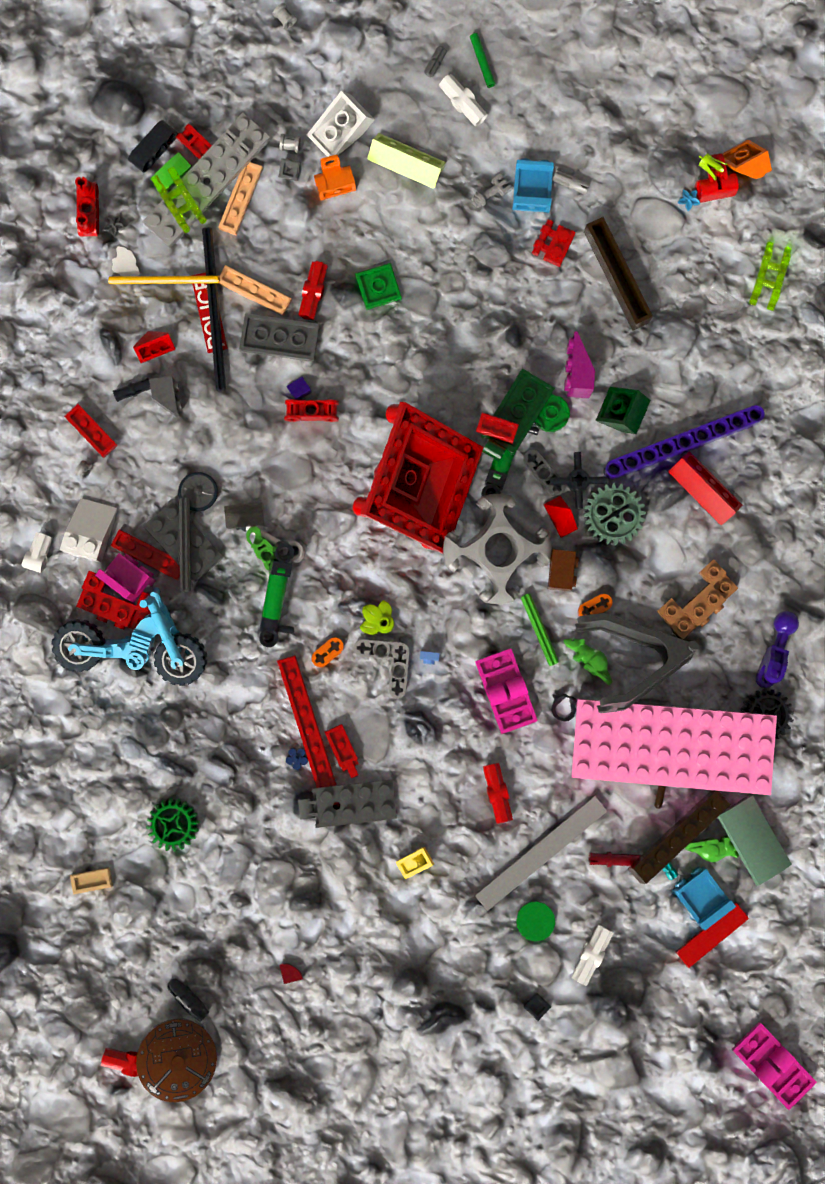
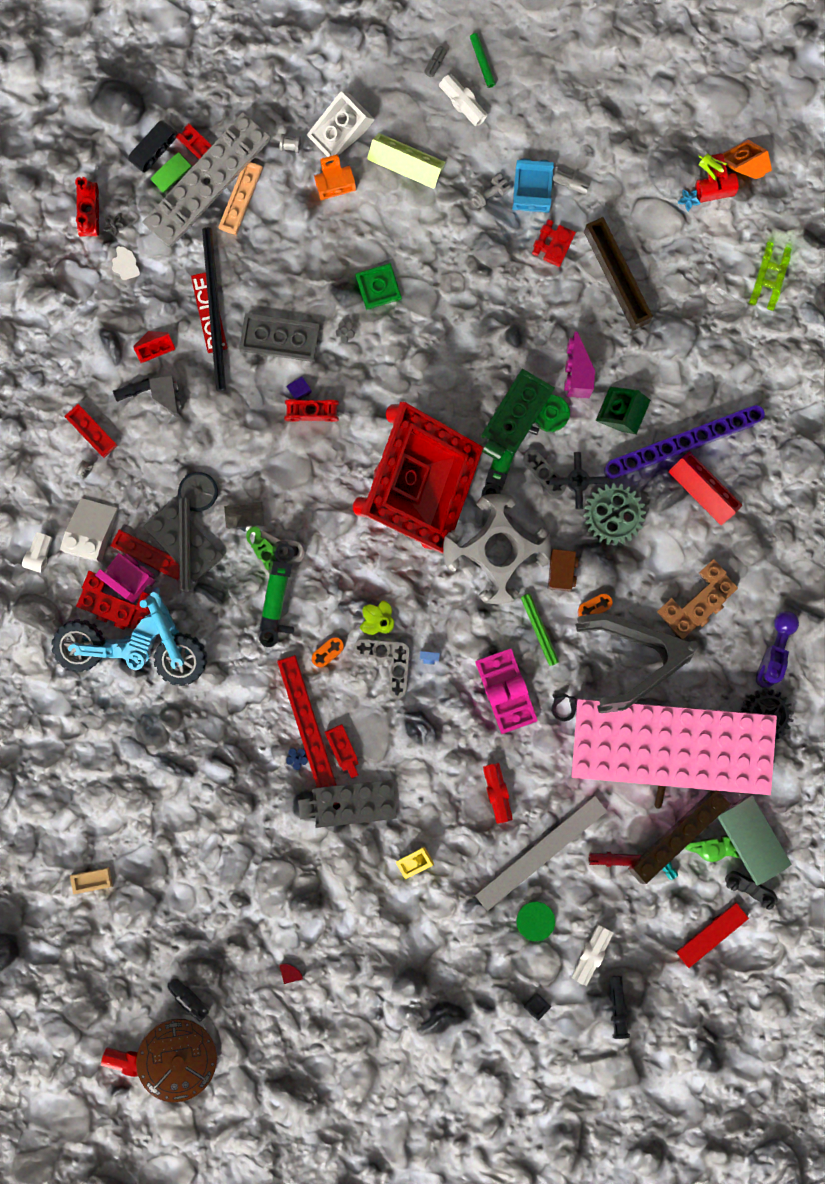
(162, 279): yellow piece -> none
(180, 828): green gear -> none
(181, 189): clear neon green piece -> none
(254, 290): light nougat tile -> none
(286, 18): light grey bush -> none
(289, 169): dark grey tile -> none
(313, 290): red piece -> none
(345, 331): none -> dark grey plant
(497, 427): red plate -> none
(561, 516): red slope -> none
(594, 660): bright green animal -> none
(619, 1017): none -> black pin
(703, 897): dark azure panel -> none
(739, 882): none -> black piece
(774, 1065): dark pink plate -> none

